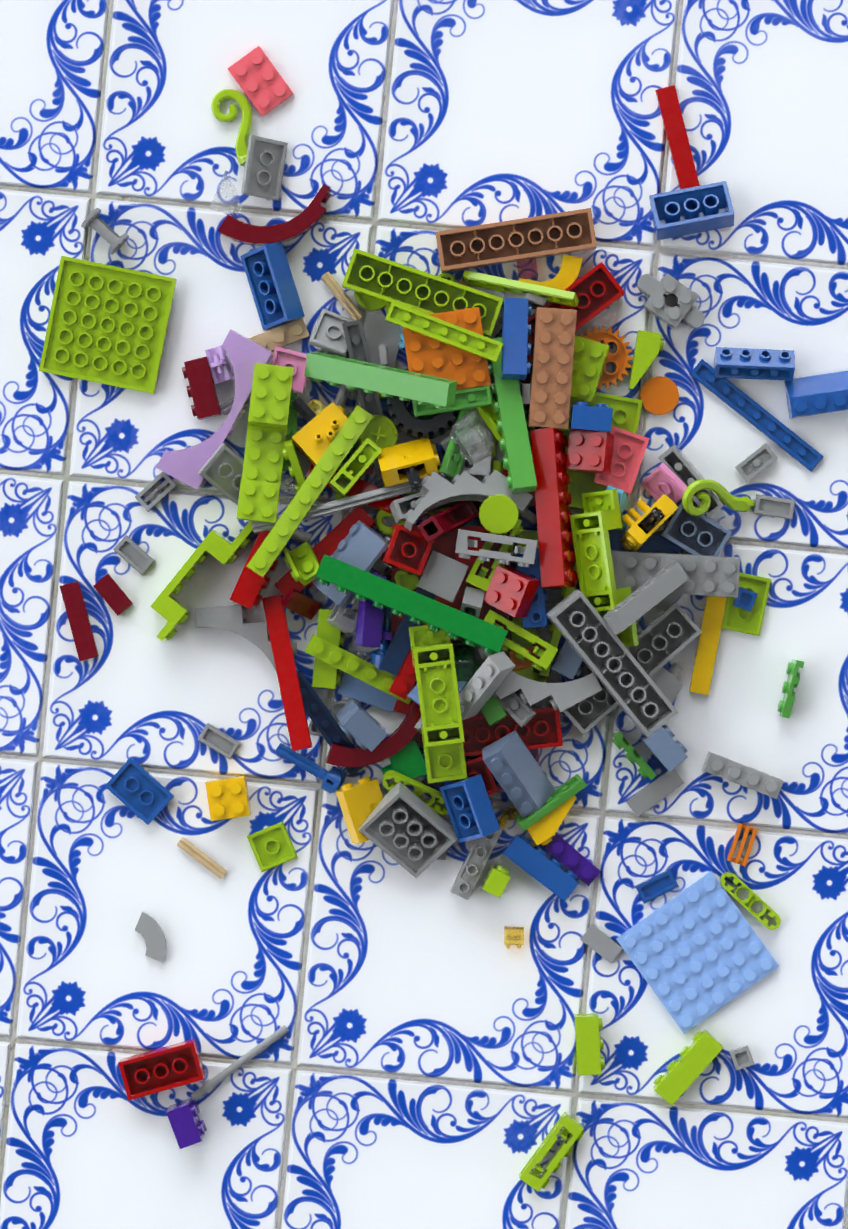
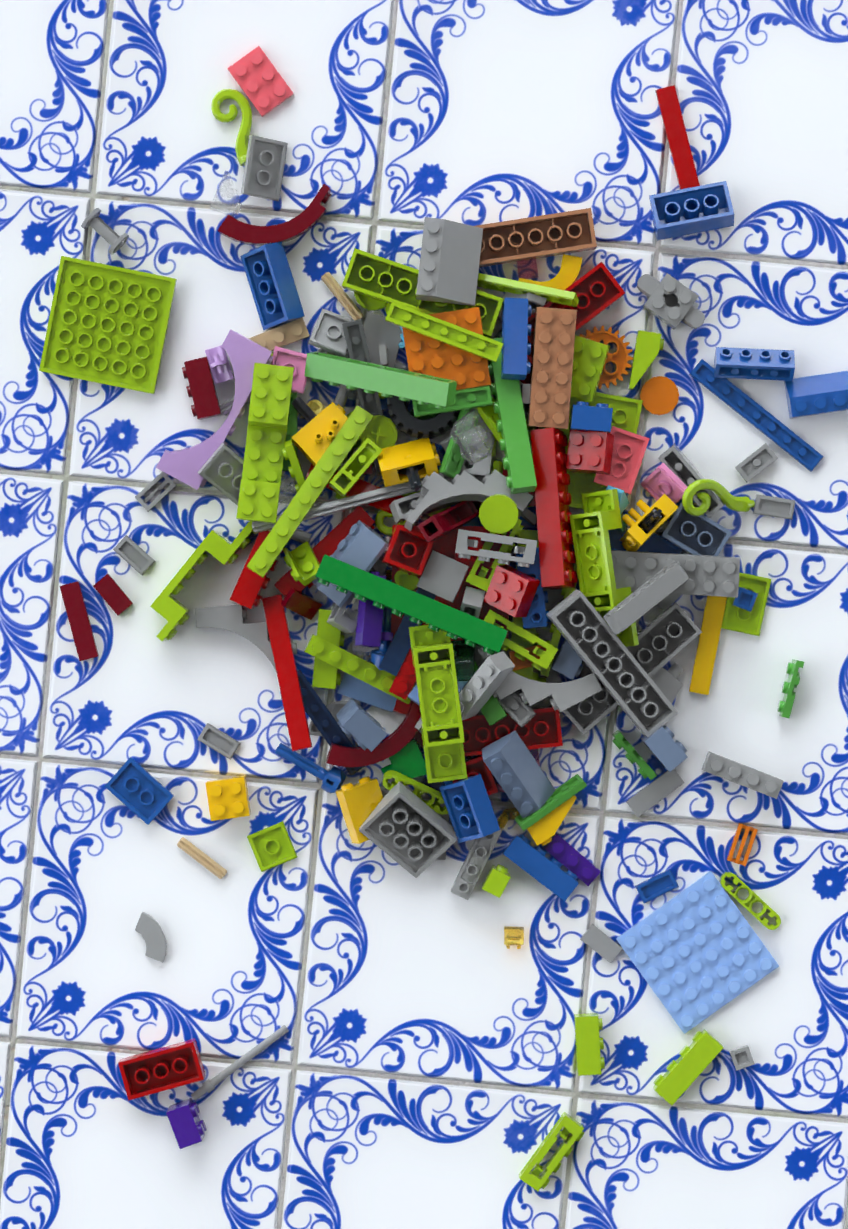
(449, 262): none -> light grey slope

